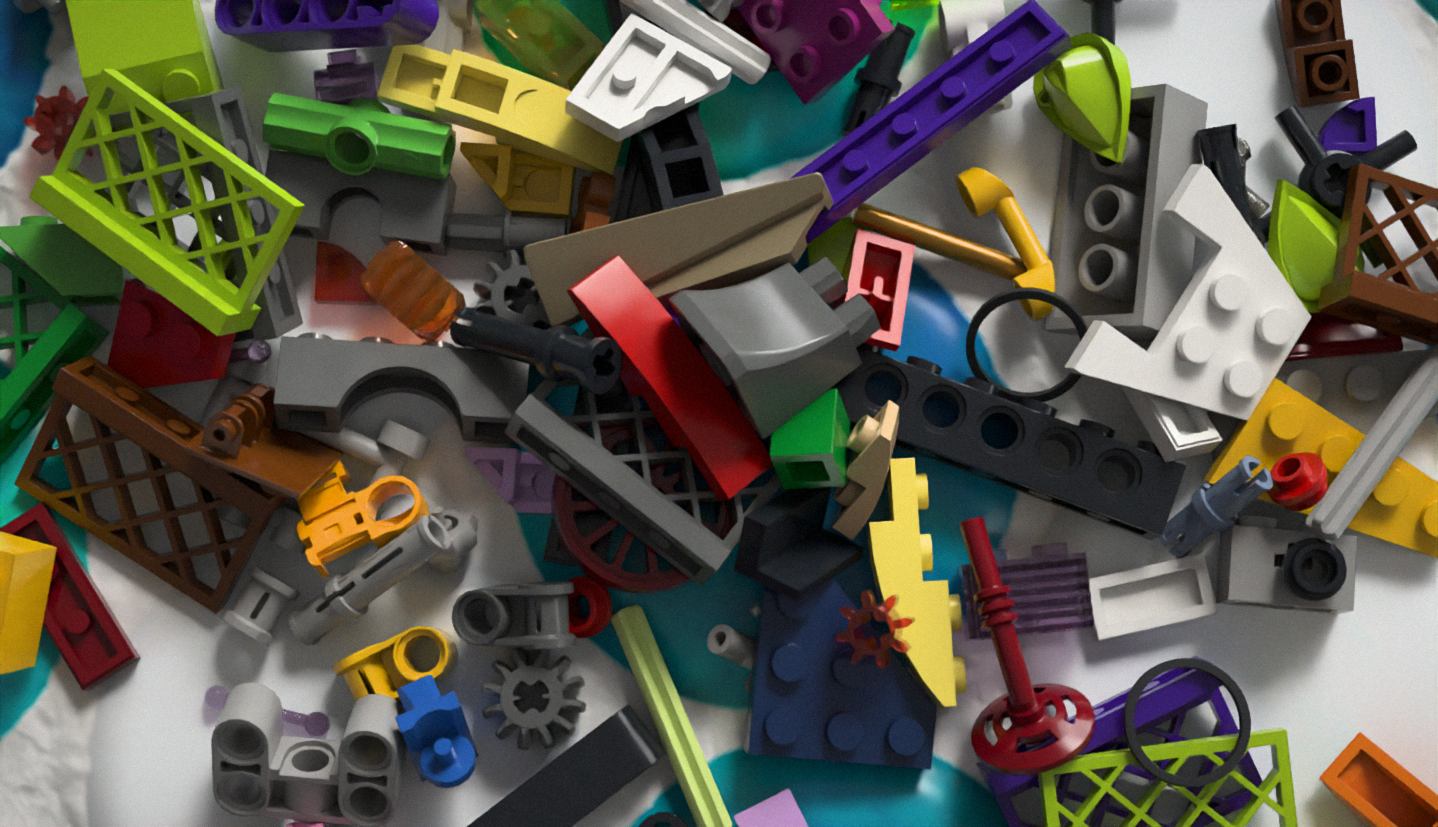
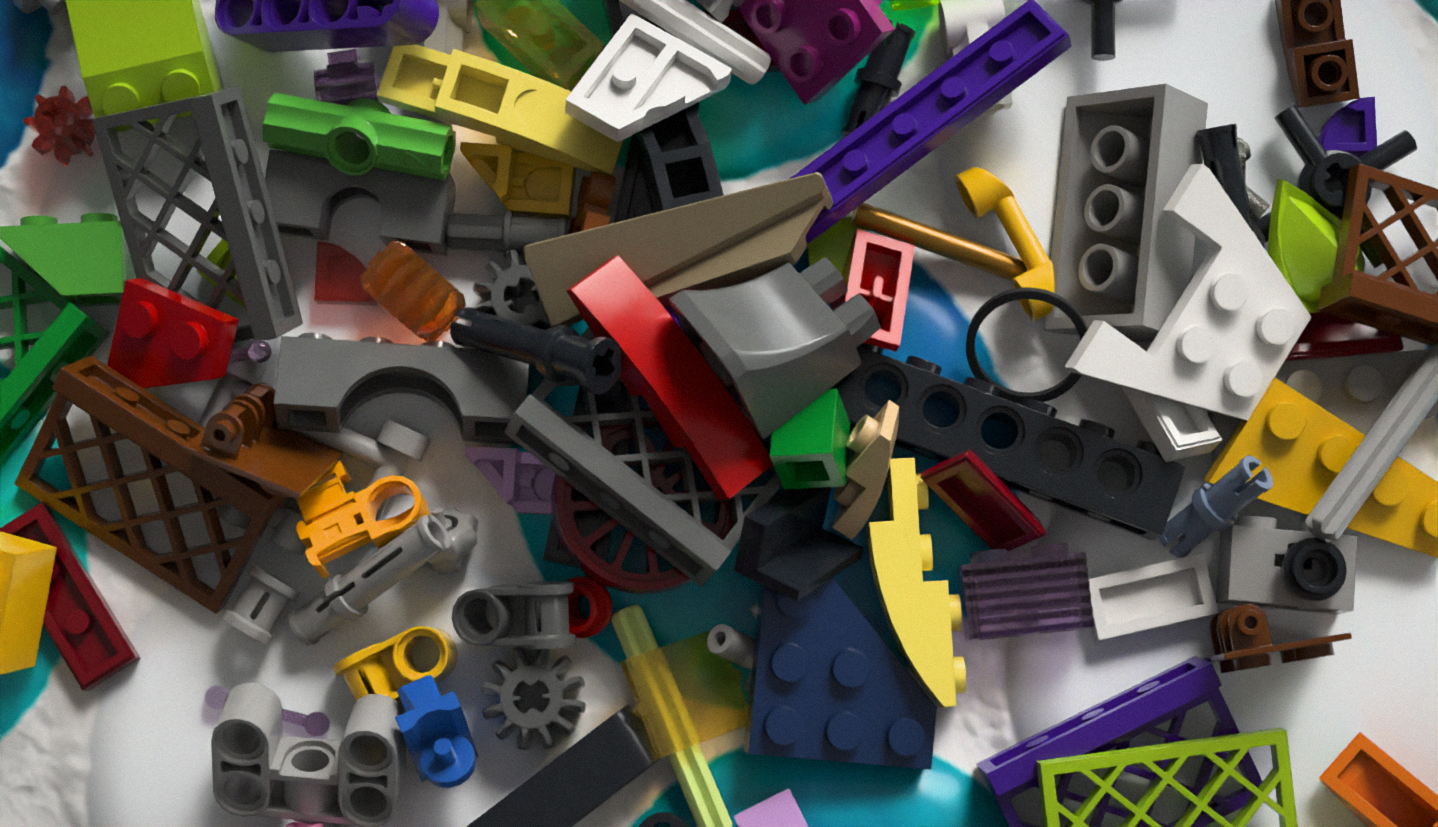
(153, 252): lime fence -> none
(685, 694): none -> clear yellow piece
(868, 645): clear red gear -> none
(983, 501): none -> dark red tile
(1022, 702): dark red dish -> none
(1088, 94): lime piece -> none
(1240, 702): black piece -> none
(1244, 641): none -> reddish brown hinge
(1298, 481): red plate -> none

